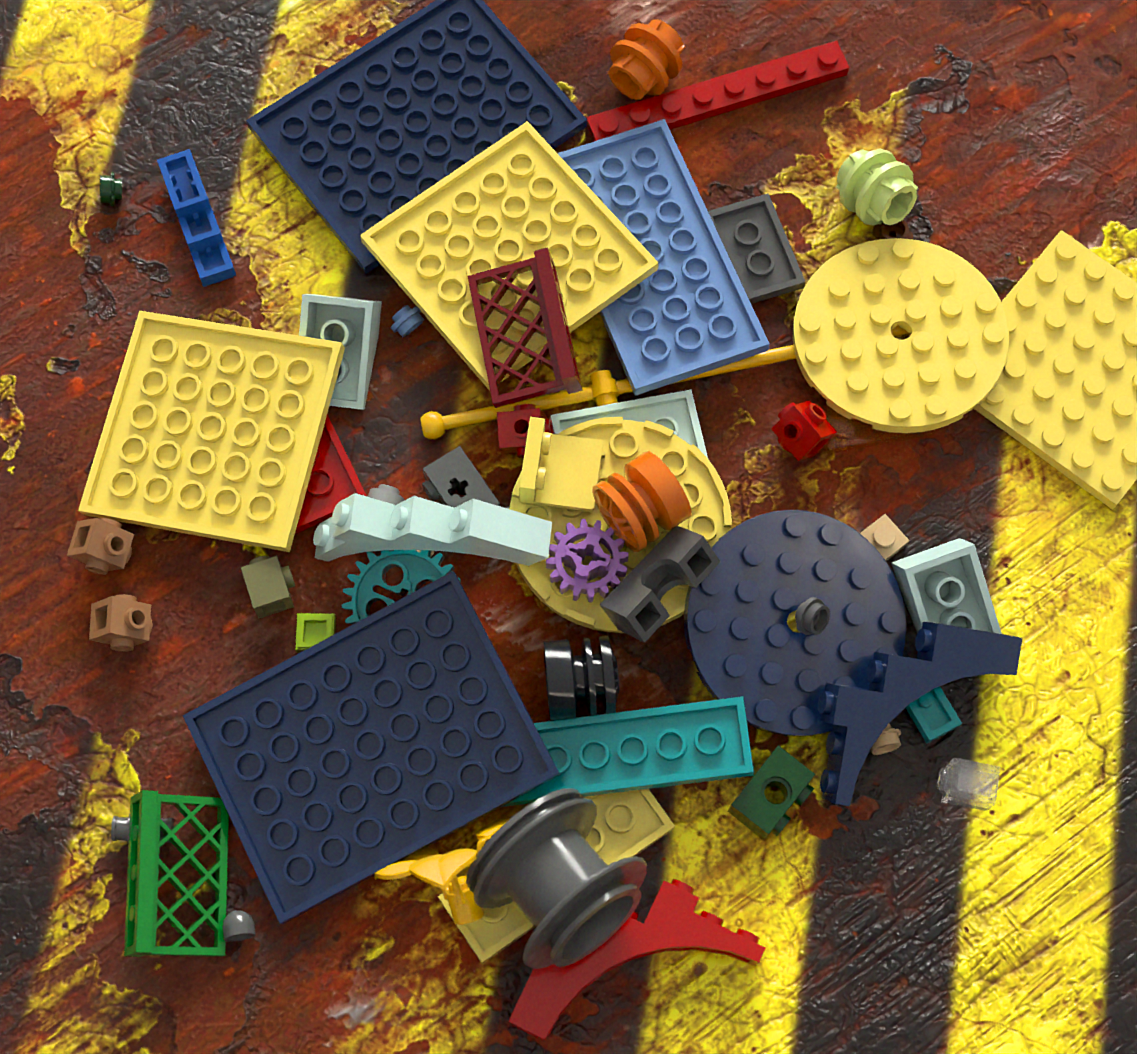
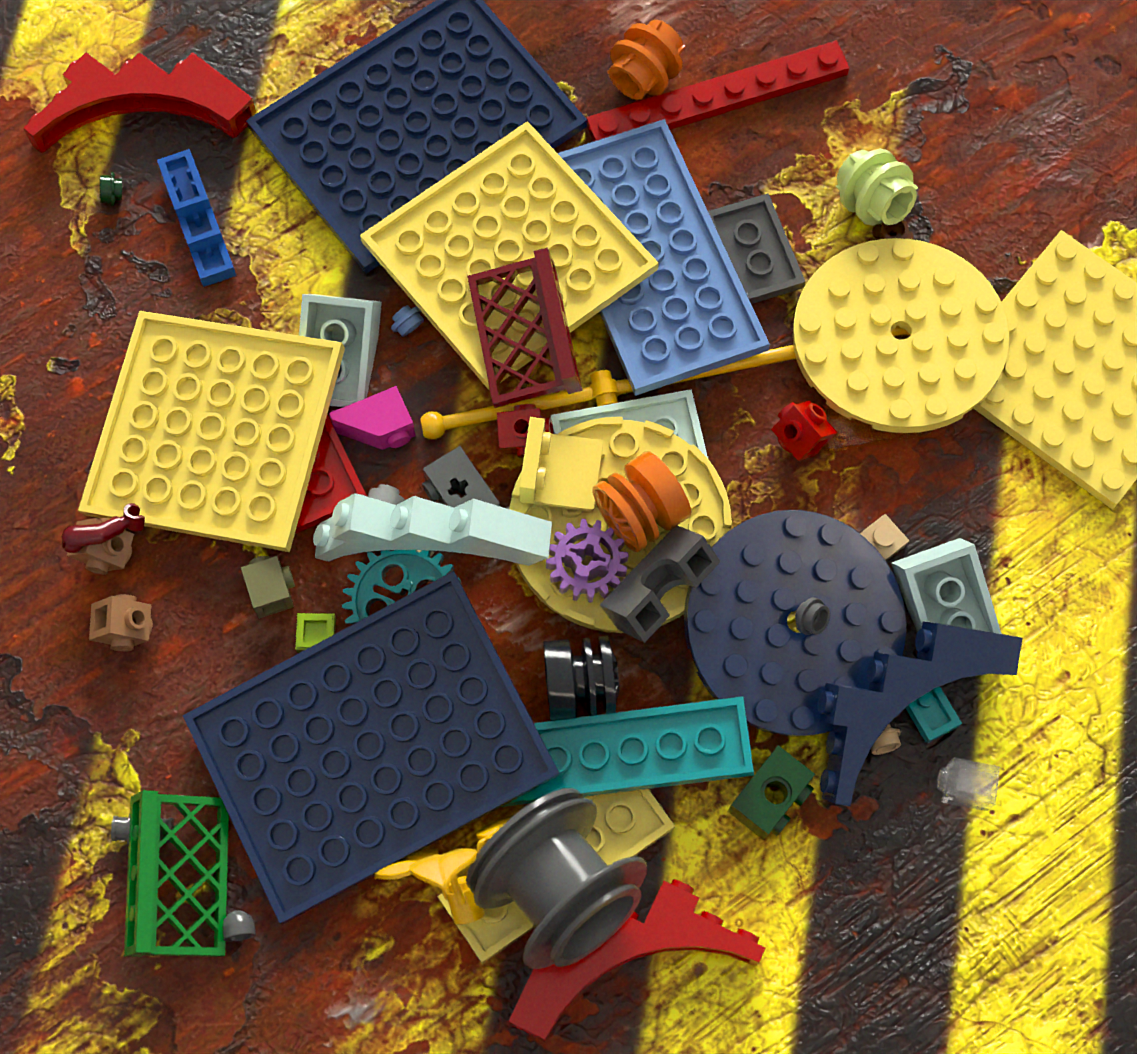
(82, 535): none -> dark red arm
(140, 86): none -> red arch
(376, 420): none -> dark pink slope

